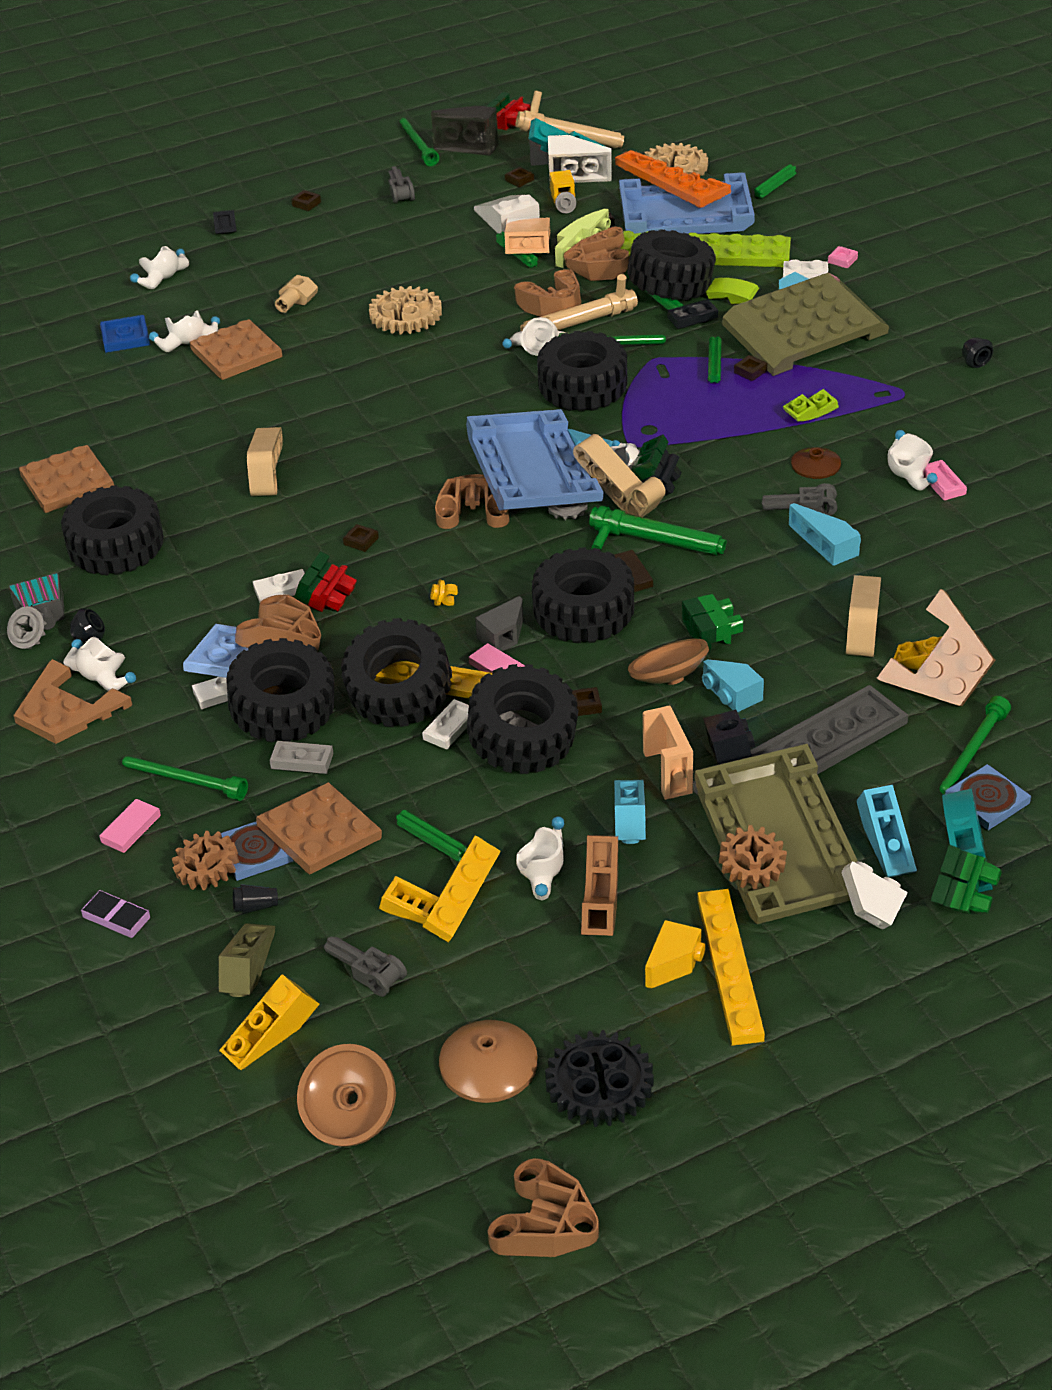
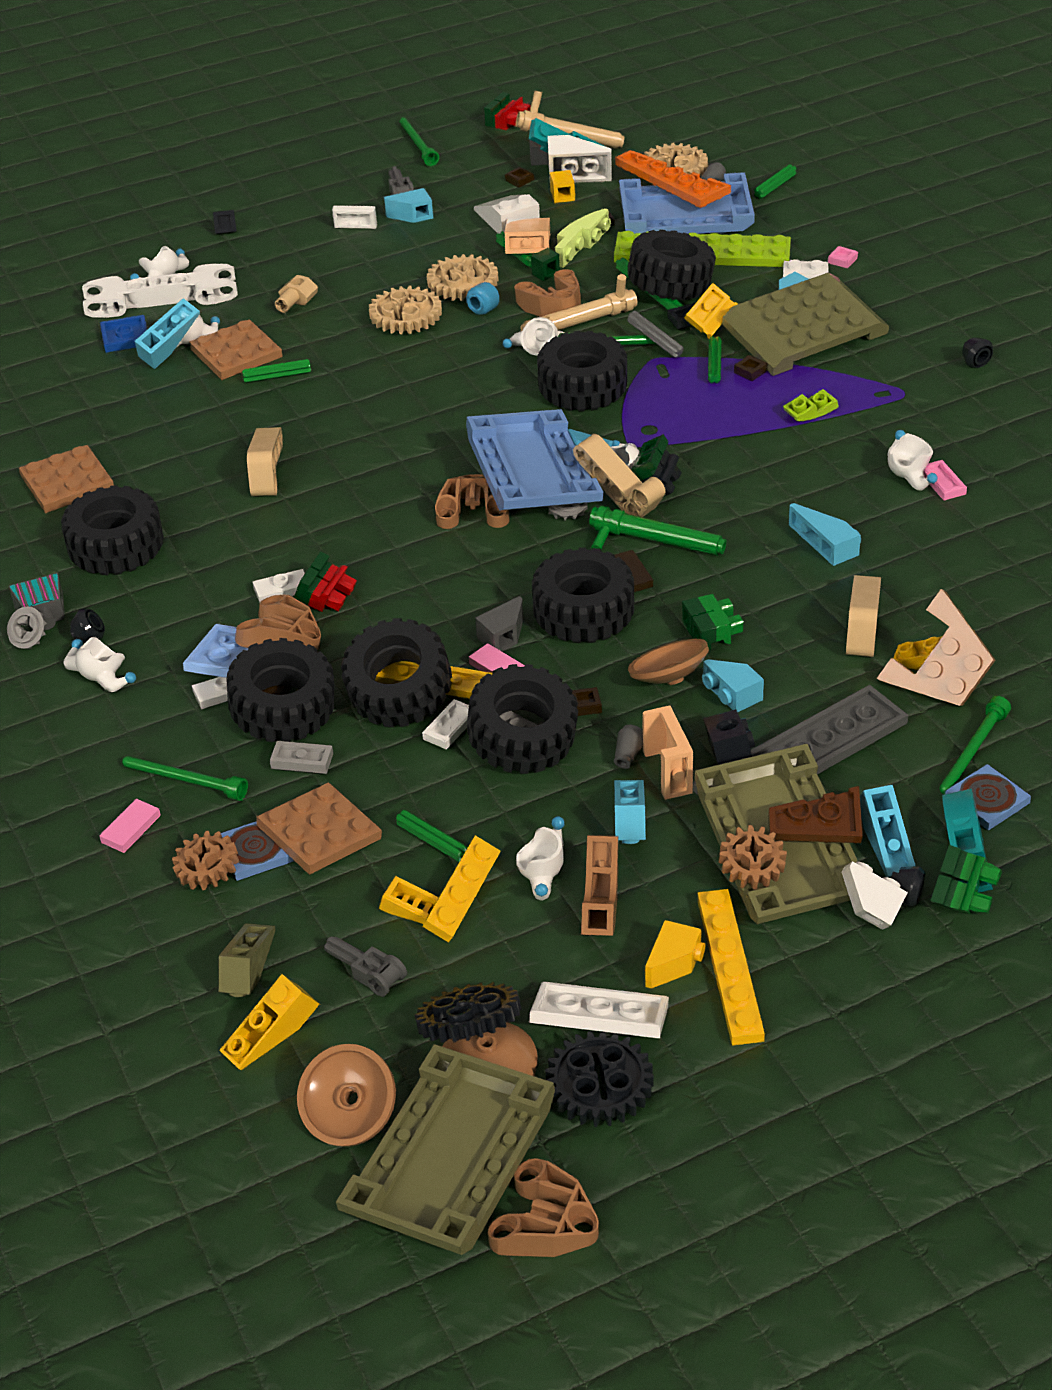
(60, 714): medium nougat wing -> none
(115, 914): black tile -> none
(120, 295): none -> white piece
(165, 334): none -> medium azure slope
(253, 898): black cone -> none
(276, 371): none -> green axle
(306, 200): dark brown tile -> none
(354, 217): none -> white plate
(360, 538): dark brown tile -> none
(409, 206): none -> medium azure slope
(440, 593): yellow plate -> none
(450, 1150): none -> olive slope
(462, 275): none -> tan gear
(465, 129): clear smoke slope -> none
(468, 1012): none -> black gear
(482, 298): none -> dark azure head
(545, 264): none -> dark green plate
(565, 202): light grey plate -> none
(599, 255): medium nougat connector -> none
(599, 1009): none -> white tile
(628, 745): none -> dark grey cone
(655, 334): none -> dark grey axle
(709, 310): none -> yellow plate
(714, 171): none -> dark grey cone
(735, 289): lime slope -> none
(809, 497): dark grey connector -> none
(816, 462): reddish brown dish -> none
(820, 820): none -> reddish brown wing
(911, 881): none -> black cone

